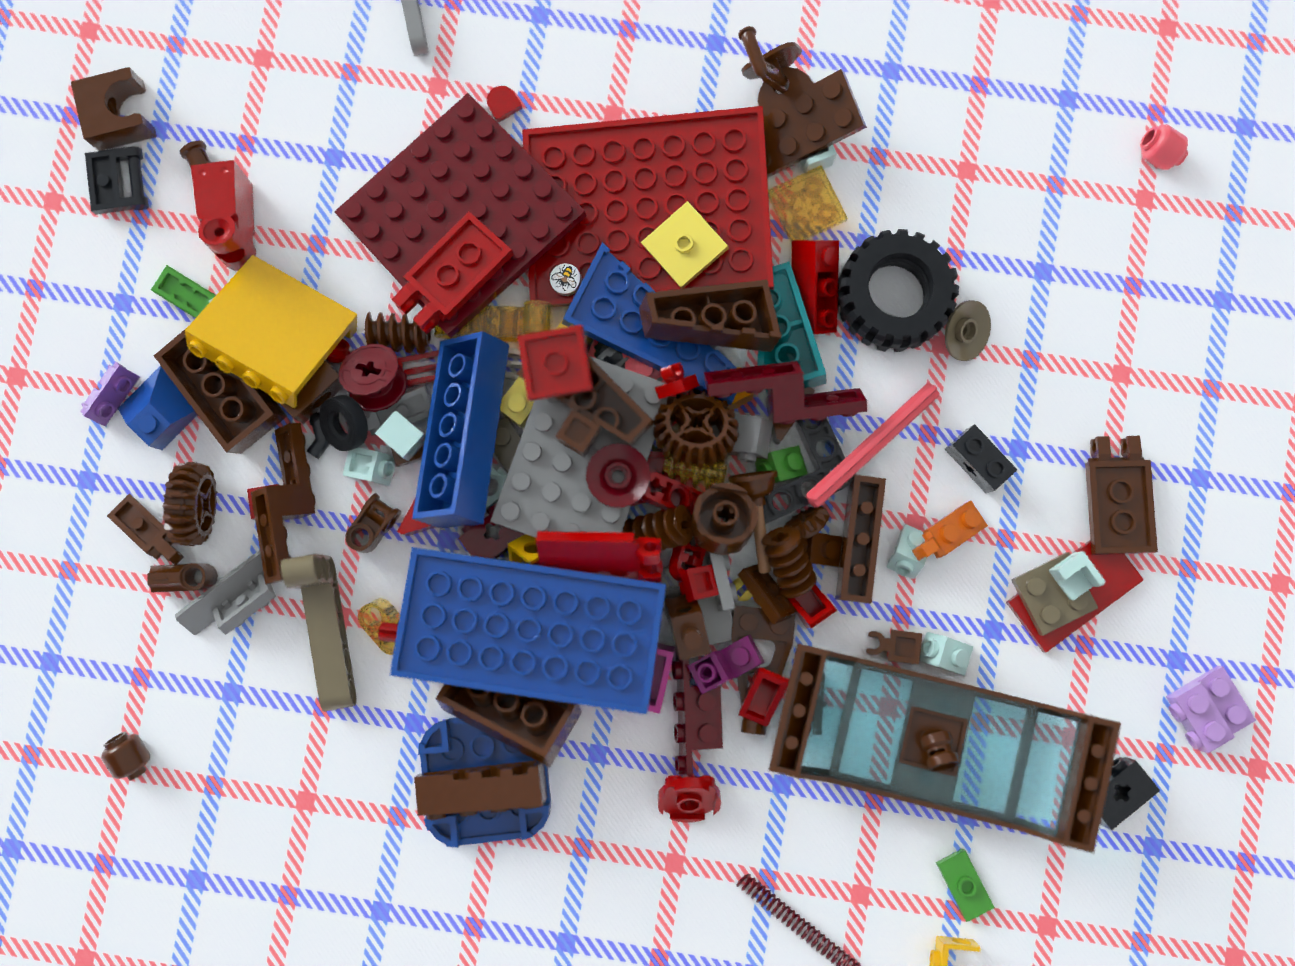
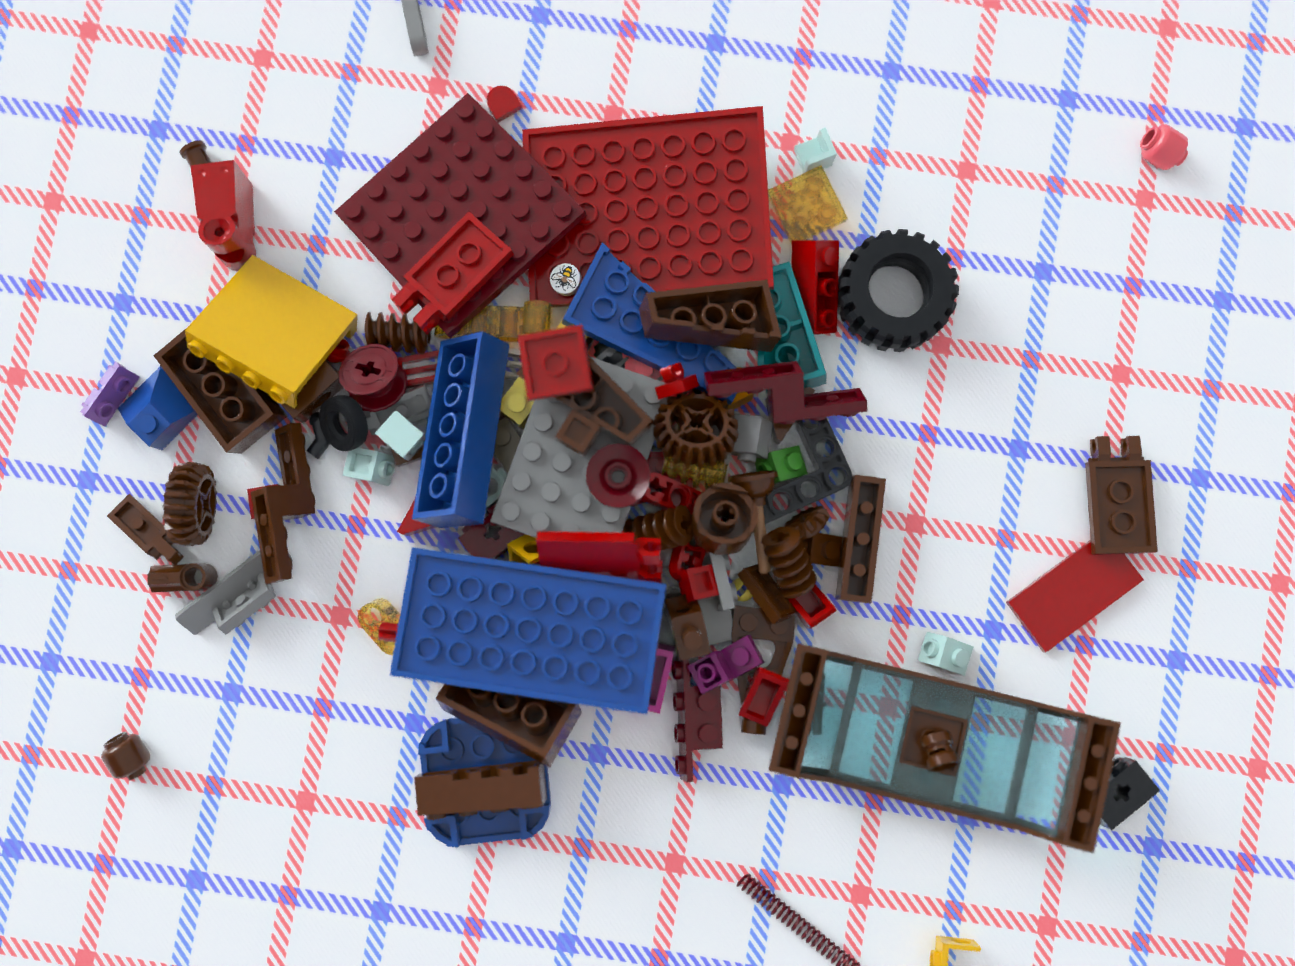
(99, 105): reddish brown piece -> none
(106, 182): black plate -> none
(182, 291): bright green plate -> none
(326, 627): dark tan beam -> none
(373, 523): reddish brown piece -> none
(684, 245): light yellow plate -> none
(689, 798): red plate -> none
(806, 113): reddish brown plate -> none
(872, 445): coral axle -> none
(901, 646): reddish brown plate -> none
(903, 559): light aqua bracket -> none
(950, 531): orange hinge -> none
(965, 885): bright green plate -> none
(967, 330): dark tan dish -> none
(980, 459): black brick -> none
(1045, 599): dark tan plate -> none
(1076, 575): light aqua panel -> none
(1210, 710): lavender plate -> none

